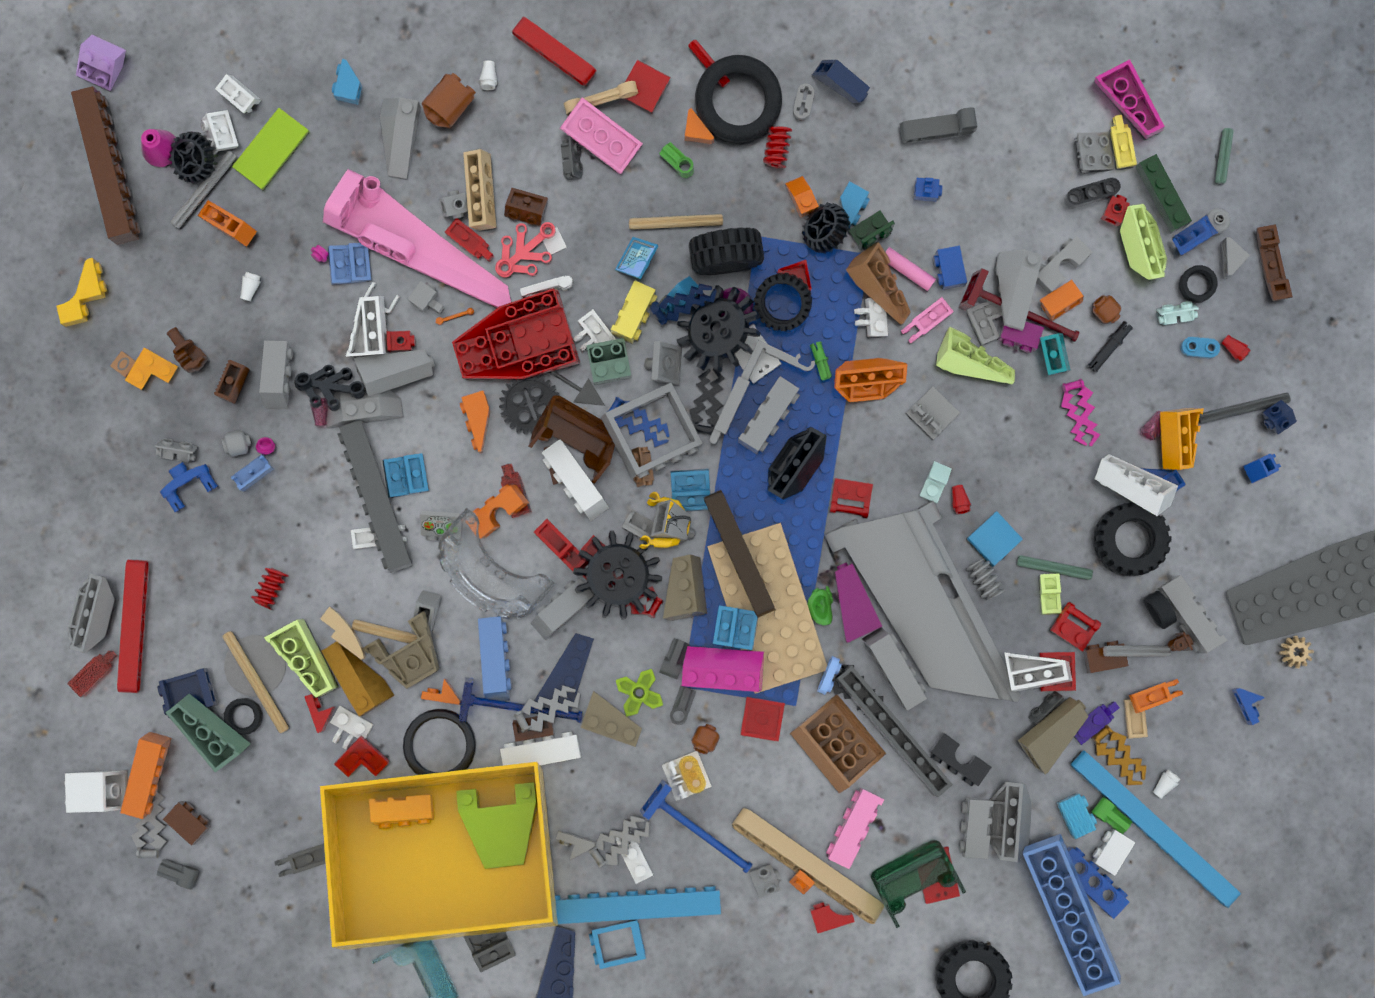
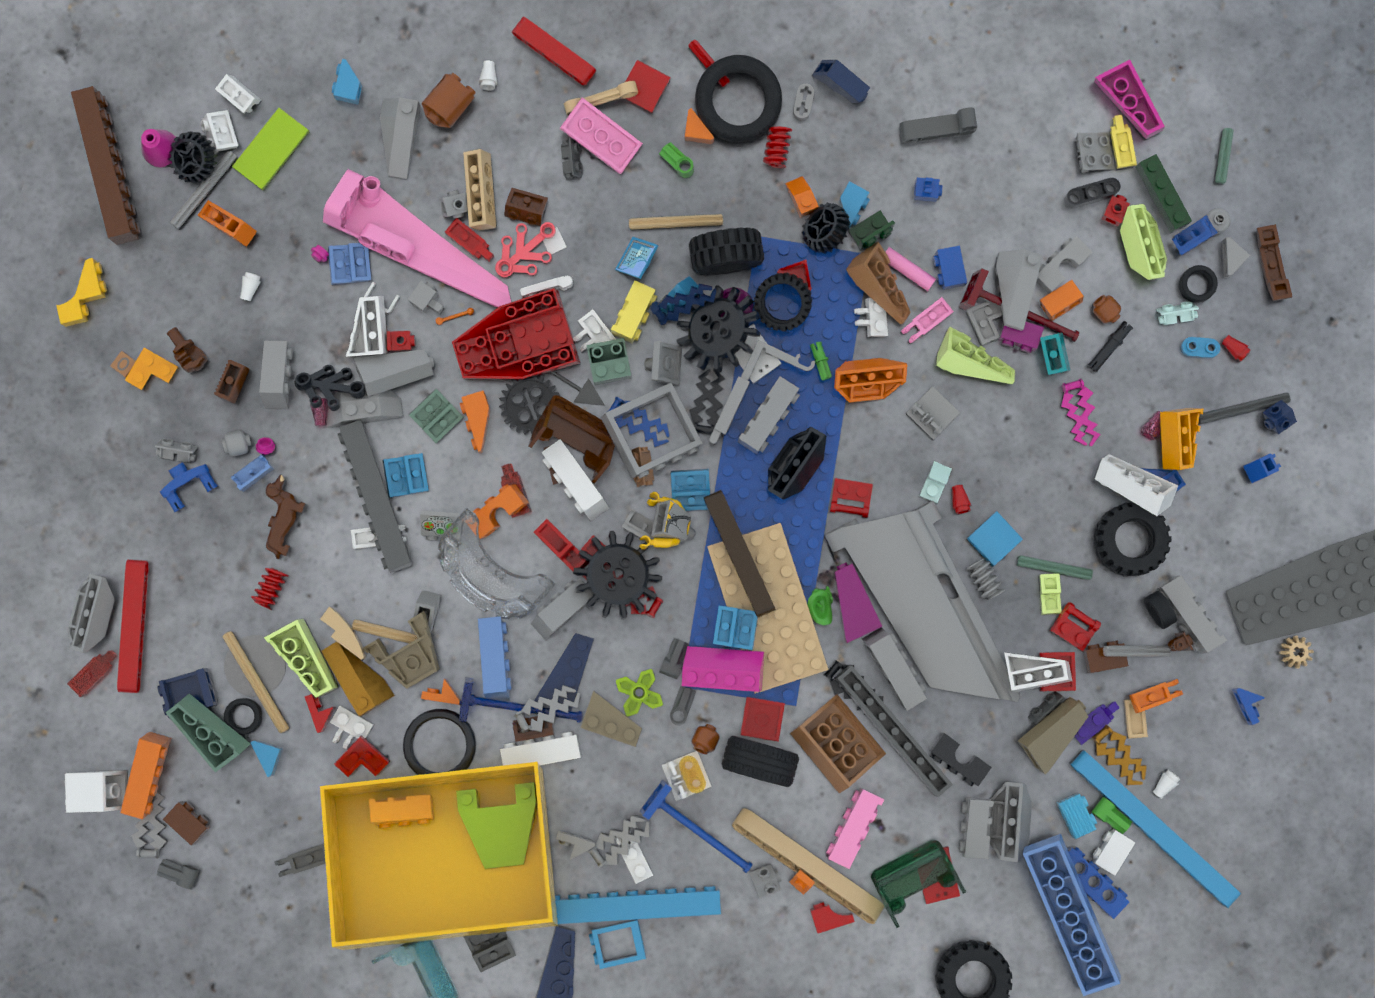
(100, 62): lavender slope -> none
(267, 755): none -> dark azure slope
(284, 517): none -> reddish brown animal
(436, 415): none -> sand green slope
(685, 589): dark tan wedge -> none
(760, 761): none -> black tyre
(826, 683): light blue plate -> none

